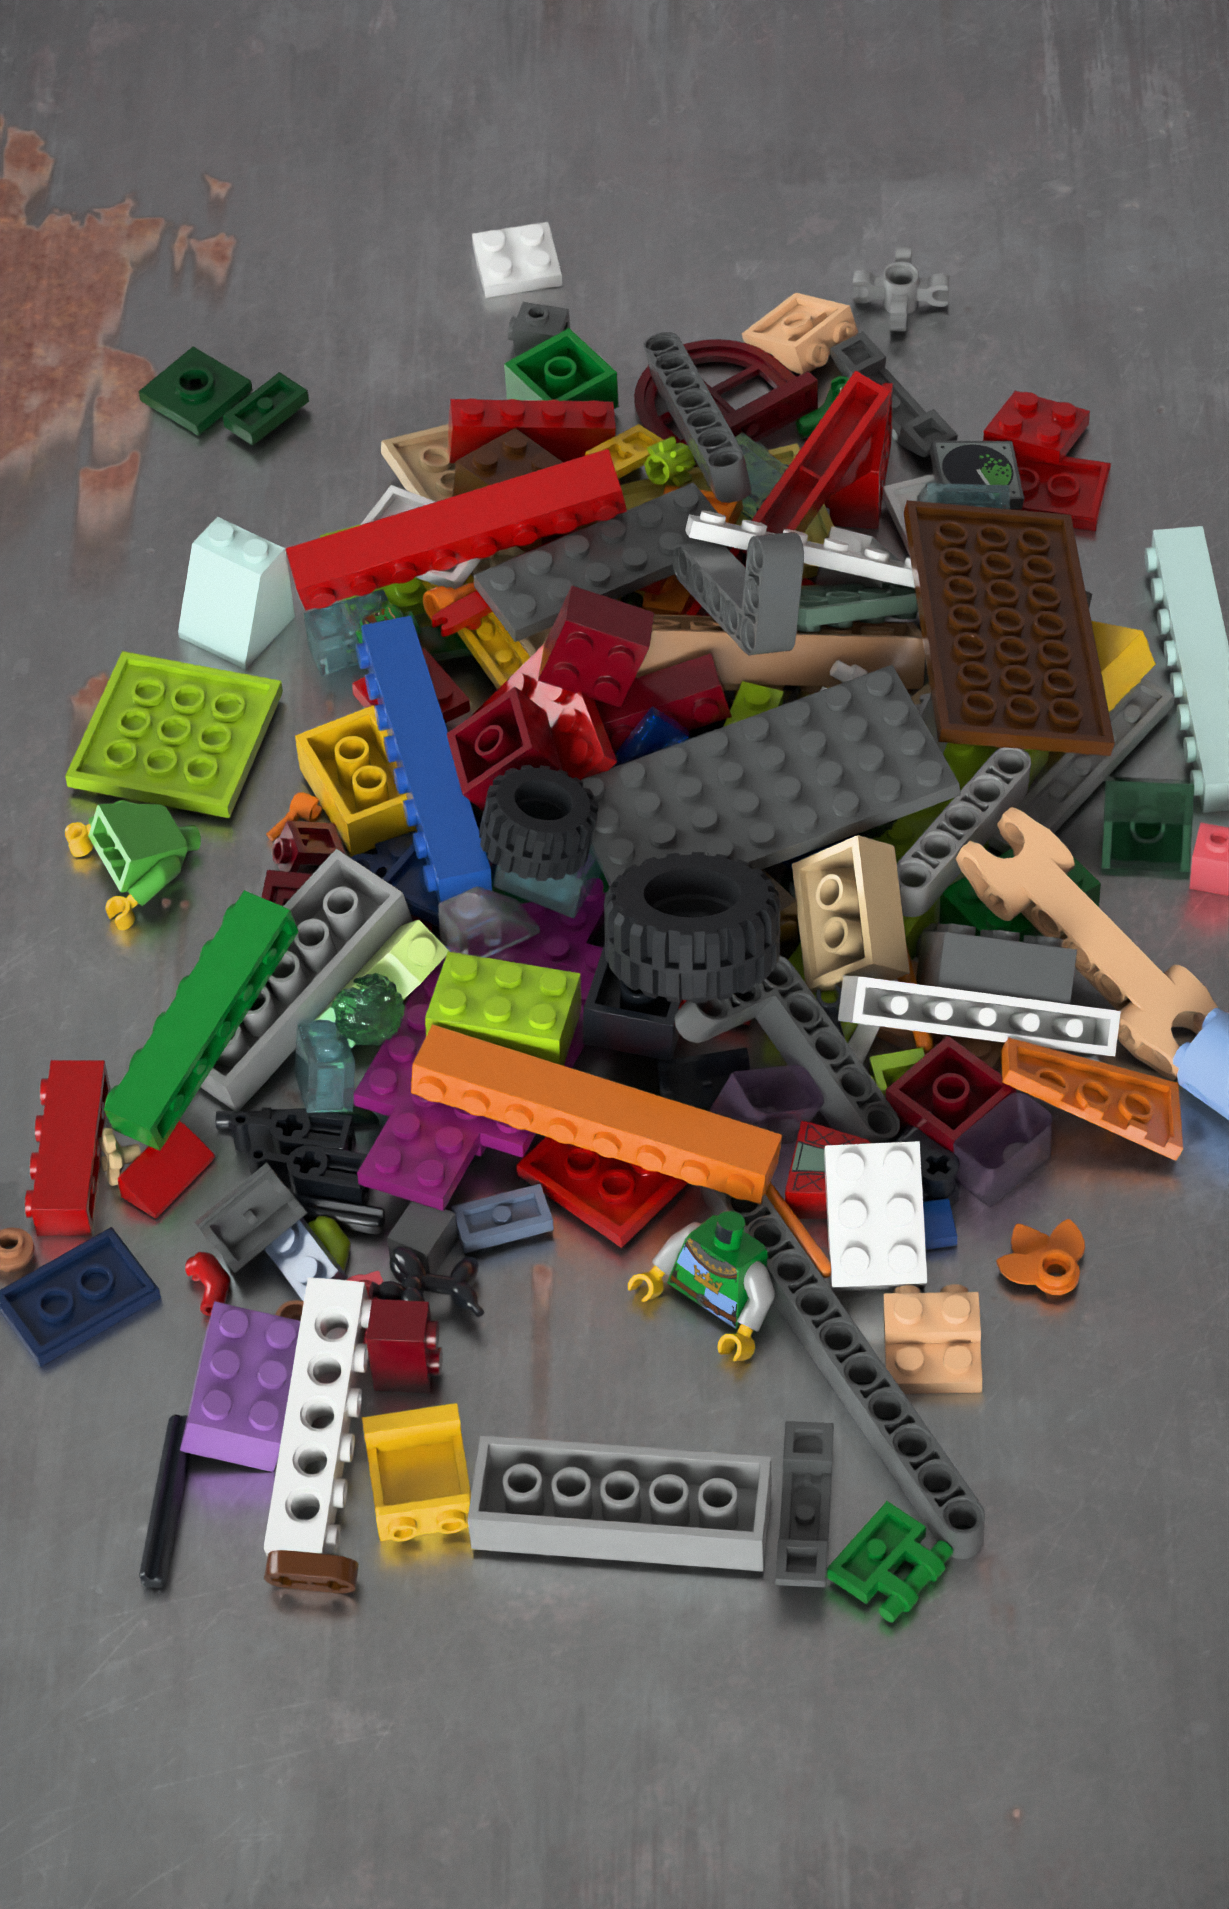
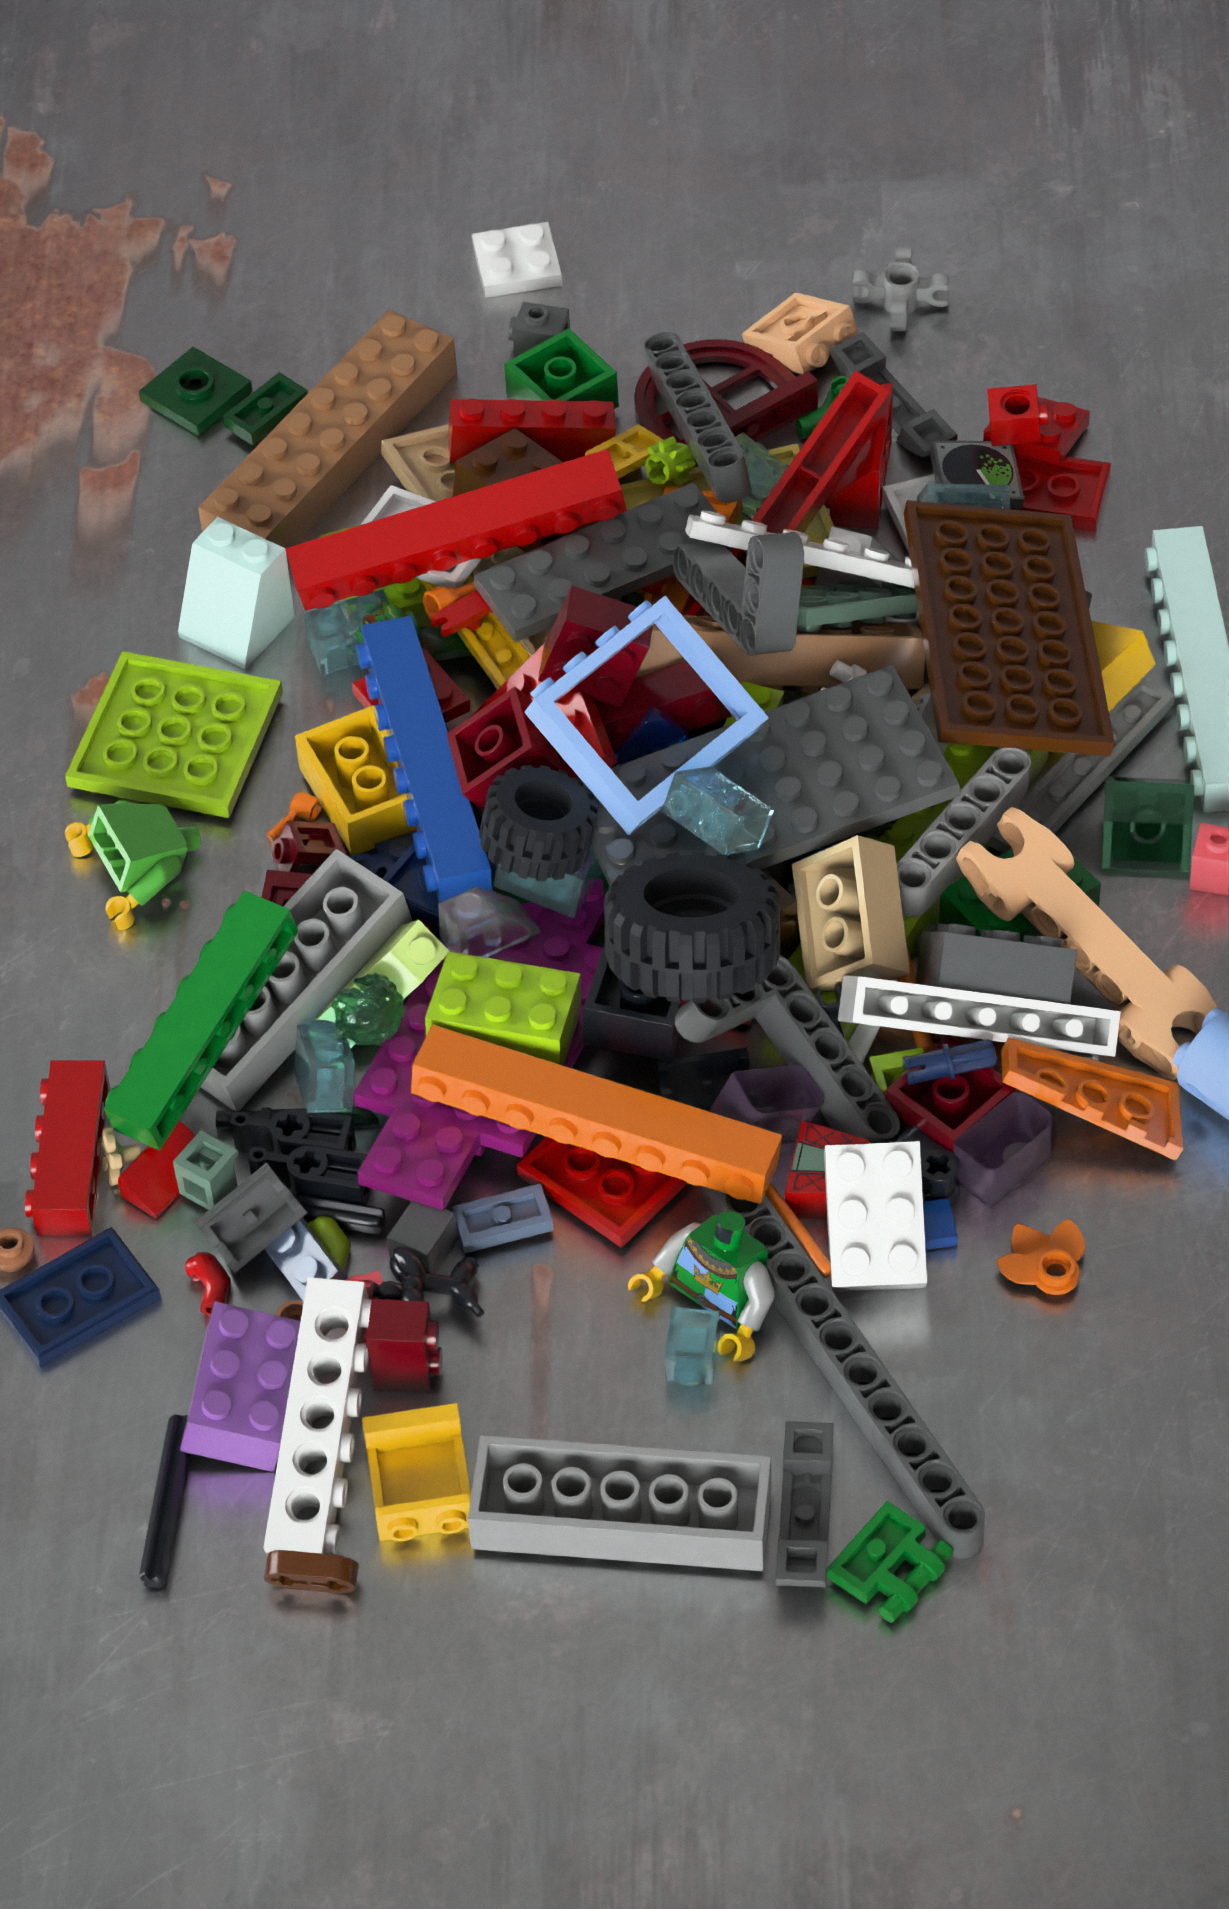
(206, 1170): none -> sand green brick
(335, 431): none -> medium nougat brick
(584, 759): none -> light blue window
(692, 1346): none -> clear light blue brick
(717, 810): none -> clear light blue brick
(933, 1340): light nougat plate -> none
(950, 1061): none -> dark blue axle
(1016, 415): none -> red brick

